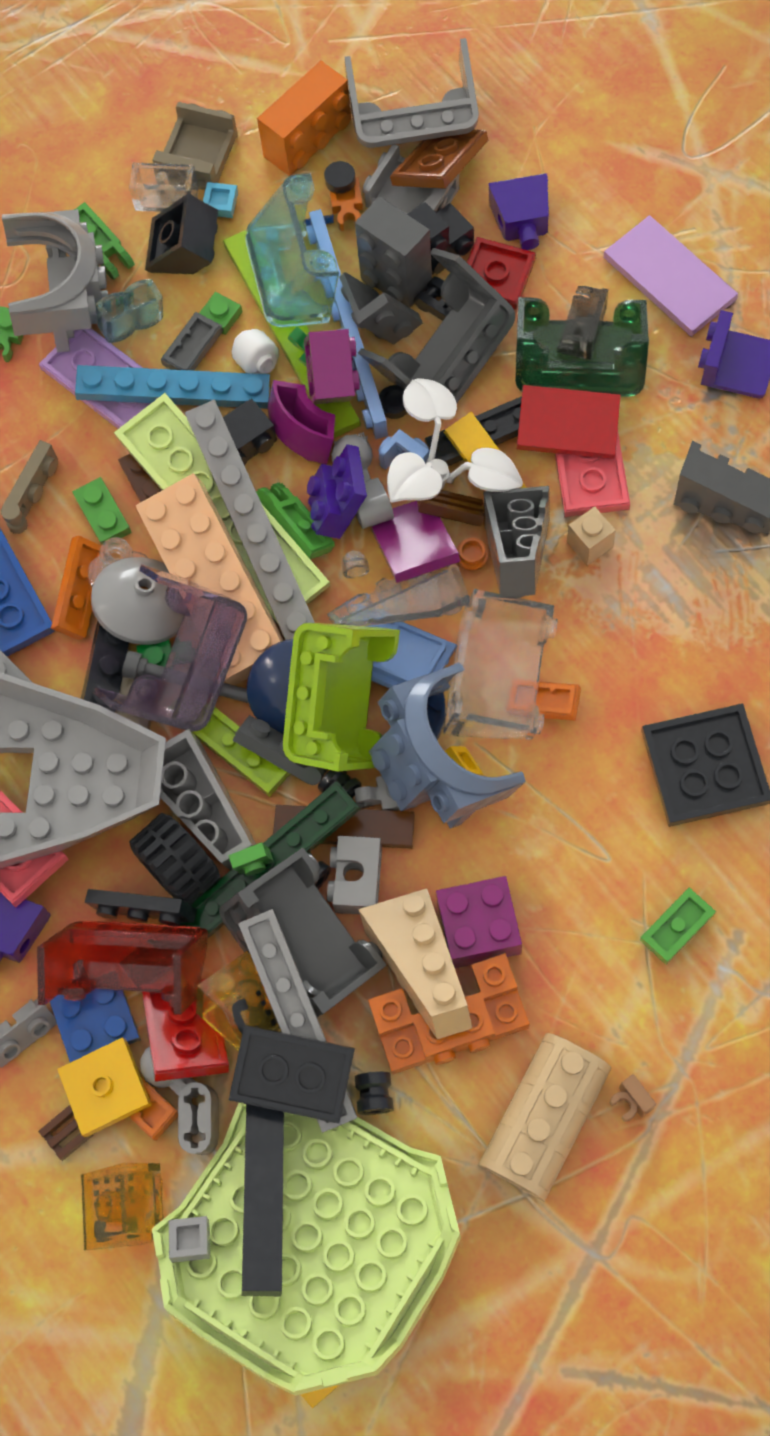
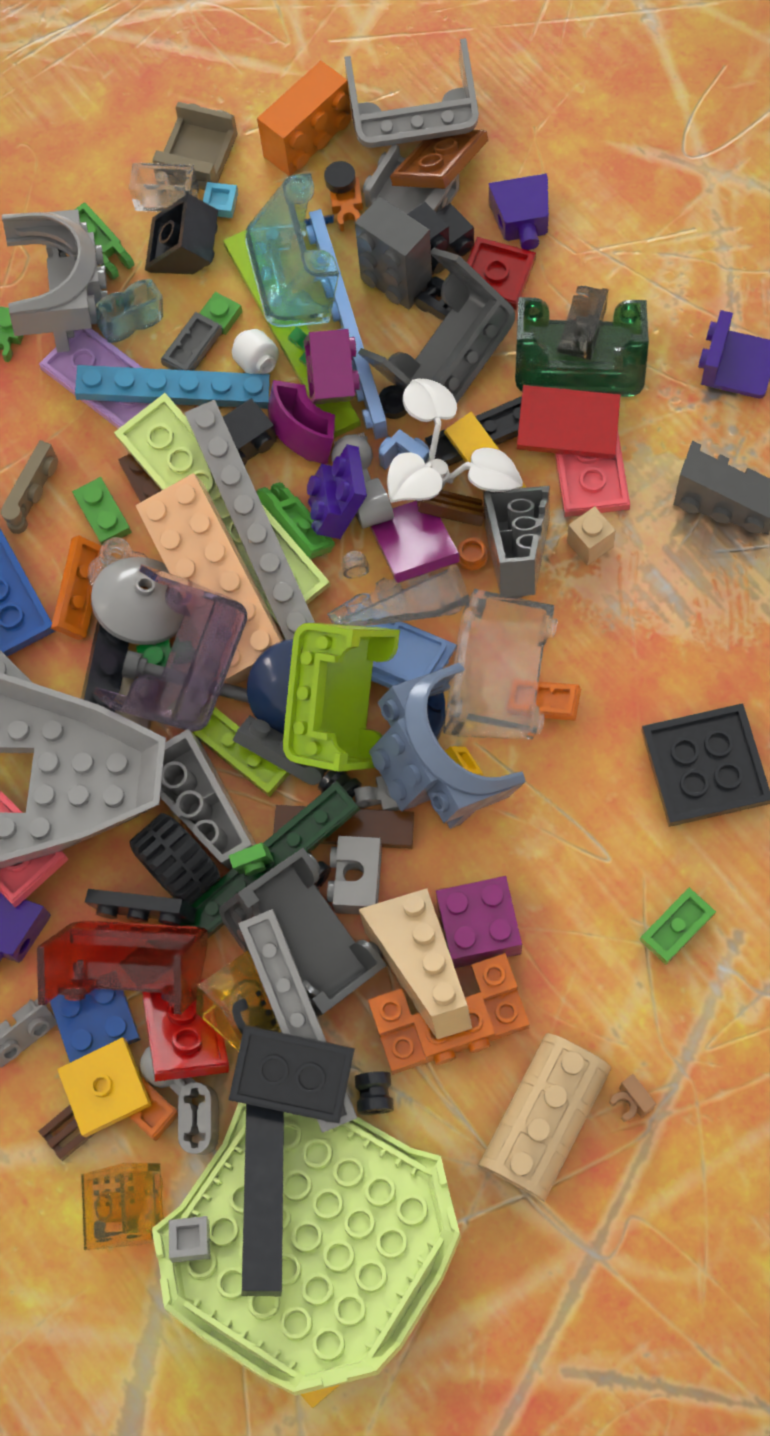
(378, 313): dark grey bracket -> none
(670, 275): lavender tile -> none

